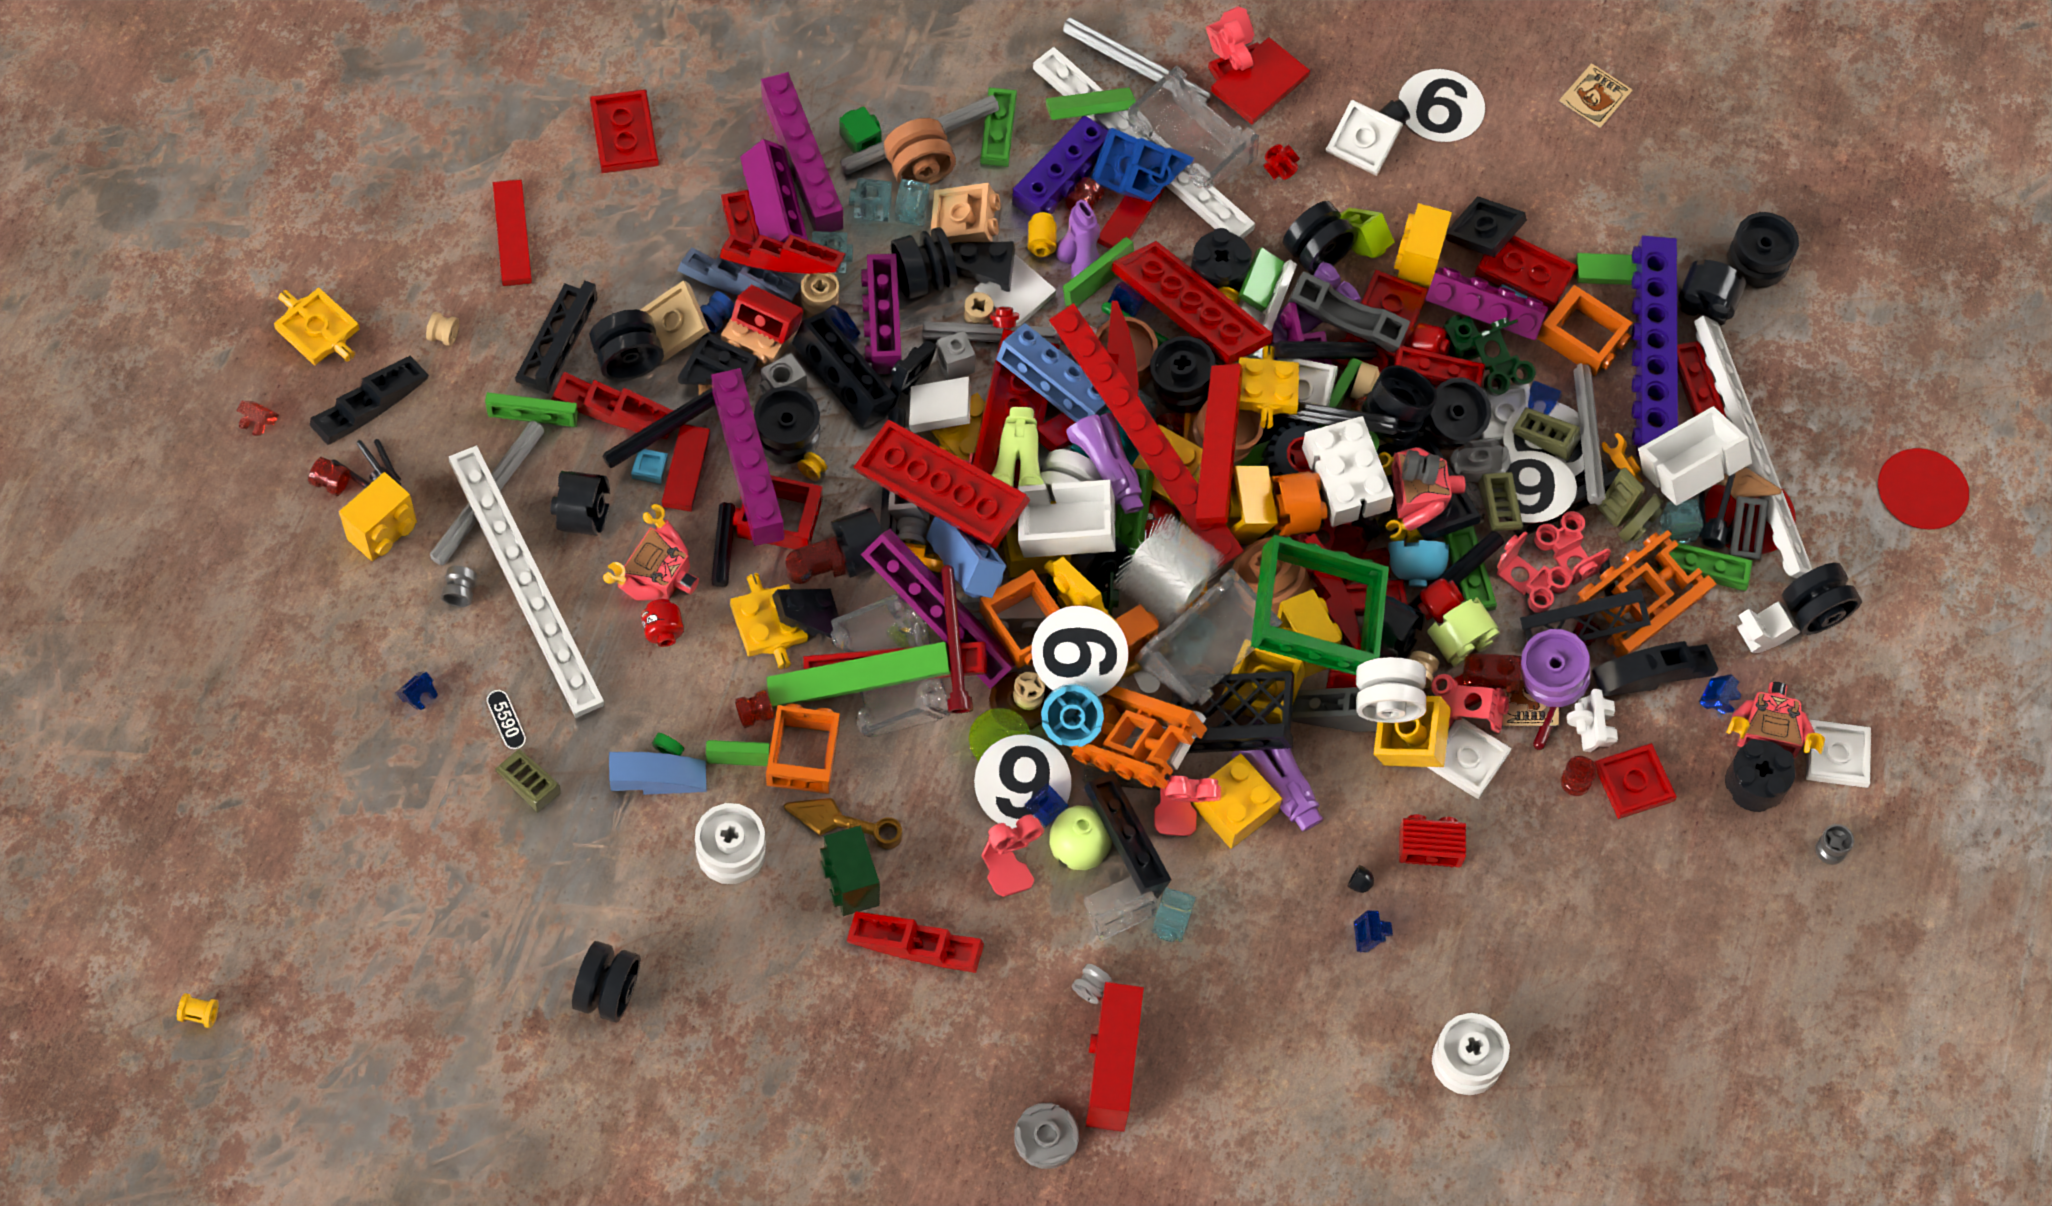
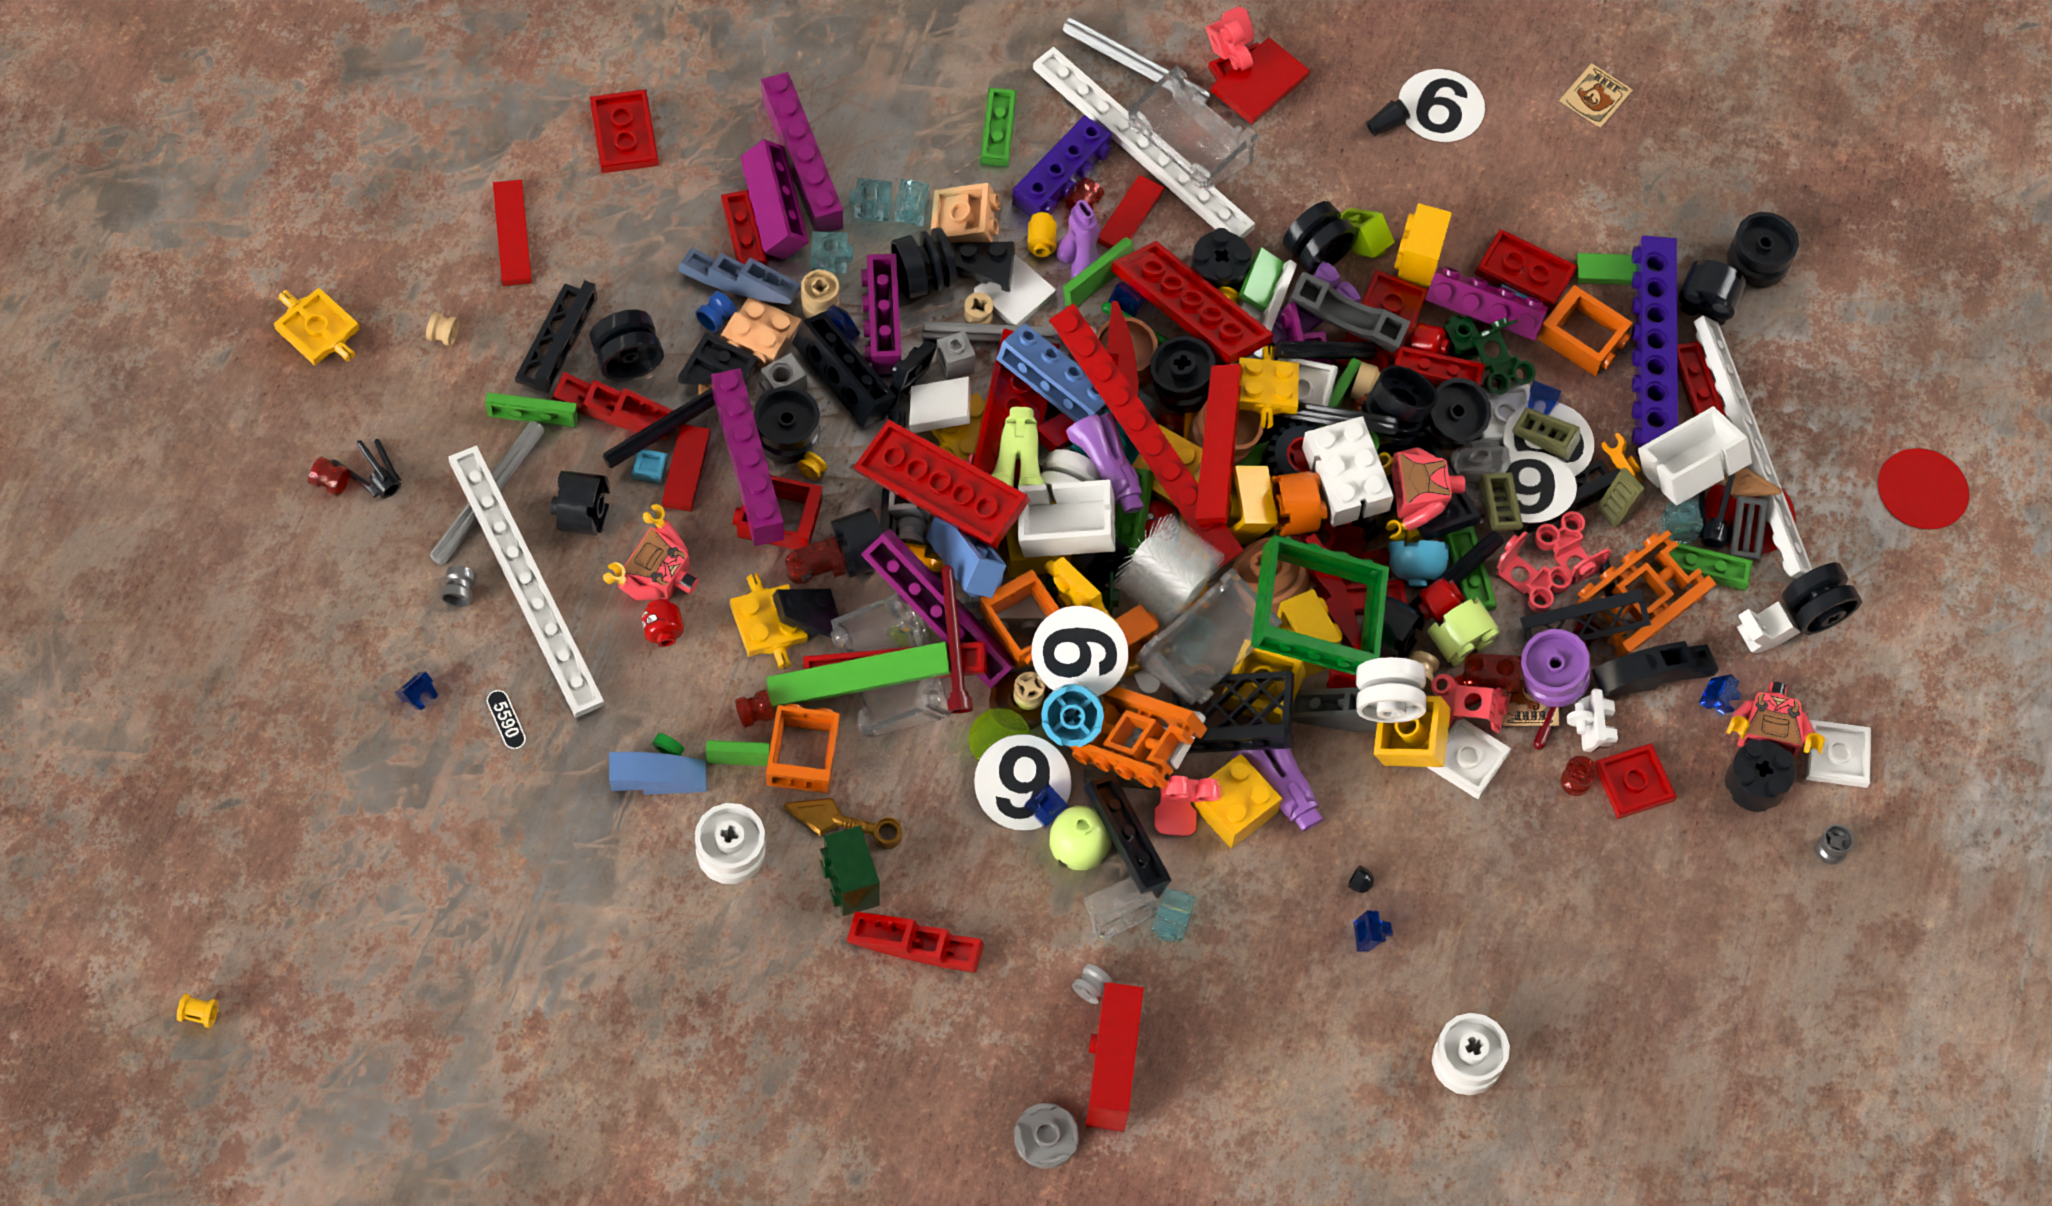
(258, 414): clear red tile -> none
(371, 399): black slope -> none
(378, 517): yellow brick -> none
(538, 800): olive slope -> none
(606, 981): black wheel -> none
(677, 319): tan plate -> none
(723, 545): black axle -> none
(767, 314): red brick -> none
(792, 256): red slope -> none
(859, 129): green brick -> none
(920, 151): nougat wheel -> none
(949, 122): light grey axle -> none
(1004, 317): red plate -> none
(1005, 872): coral piece -> none
(1090, 103): bright green tile -> none
(1137, 166): blue slope -> none
(1281, 161): red gear -> none
(1364, 137): white tile -> none
(1420, 467): dark grey wheel -> none
(1432, 841): red brick -> none
(1486, 226): black plate -> none
(1589, 434): light grey axle -> none
(1649, 511): olive plate -> none

